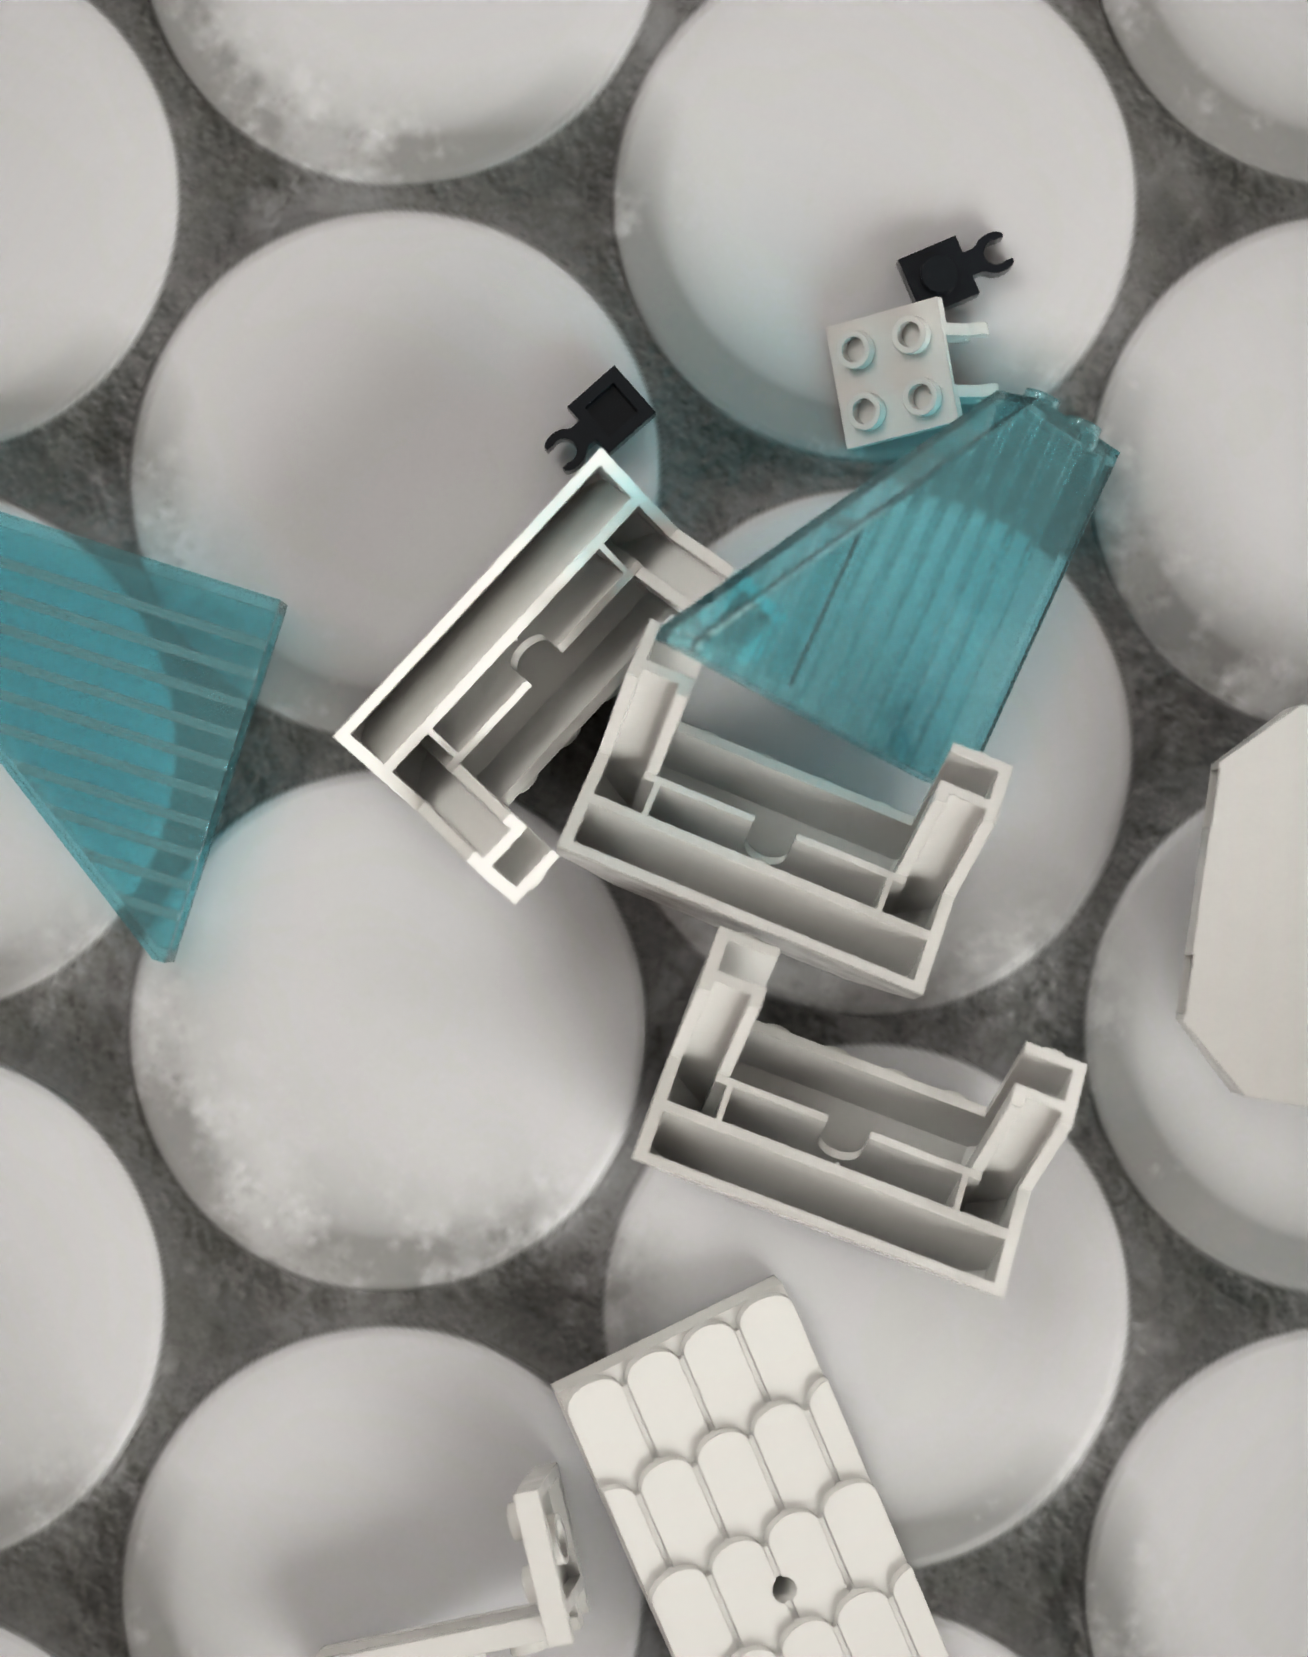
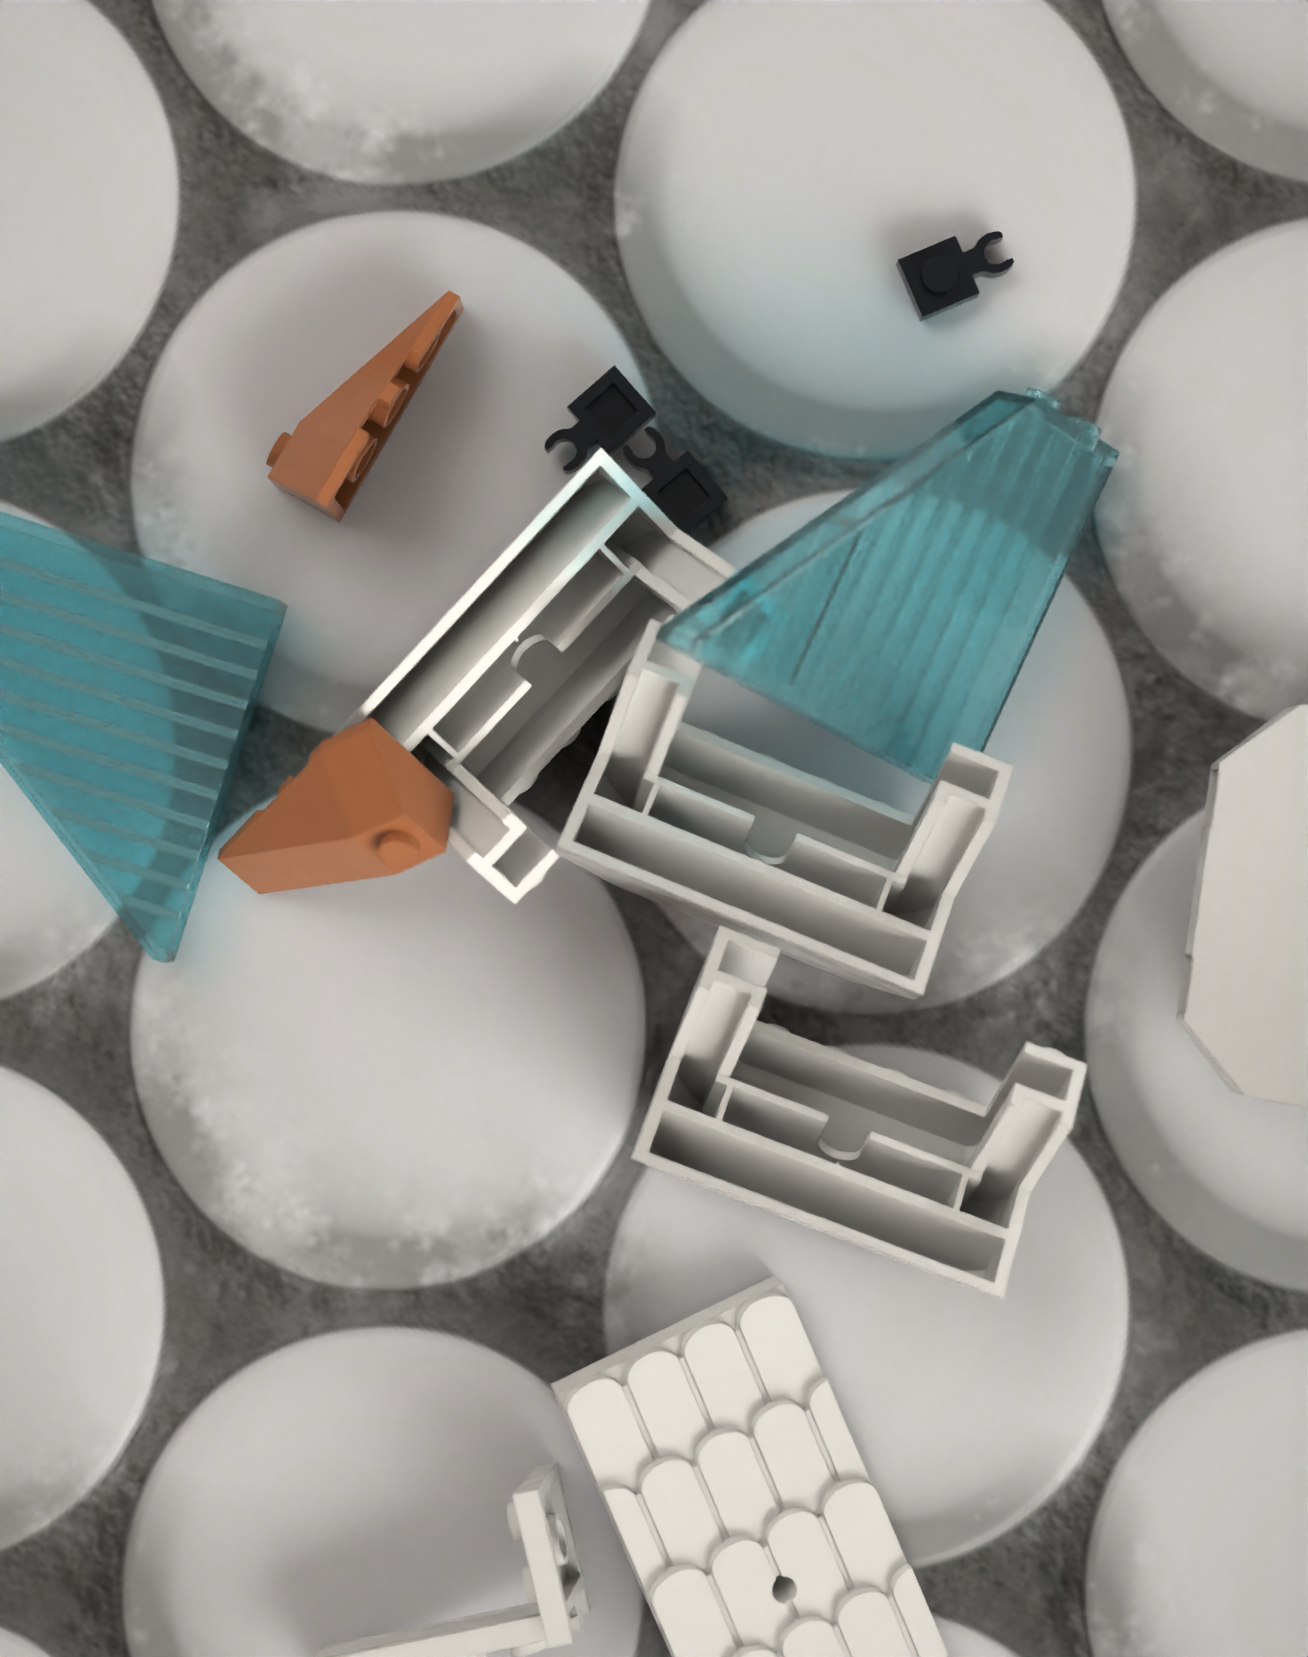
(346, 432): none -> nougat wedge
(346, 817): none -> nougat wedge
(677, 487): none -> black plate
(898, 372): white plate -> none

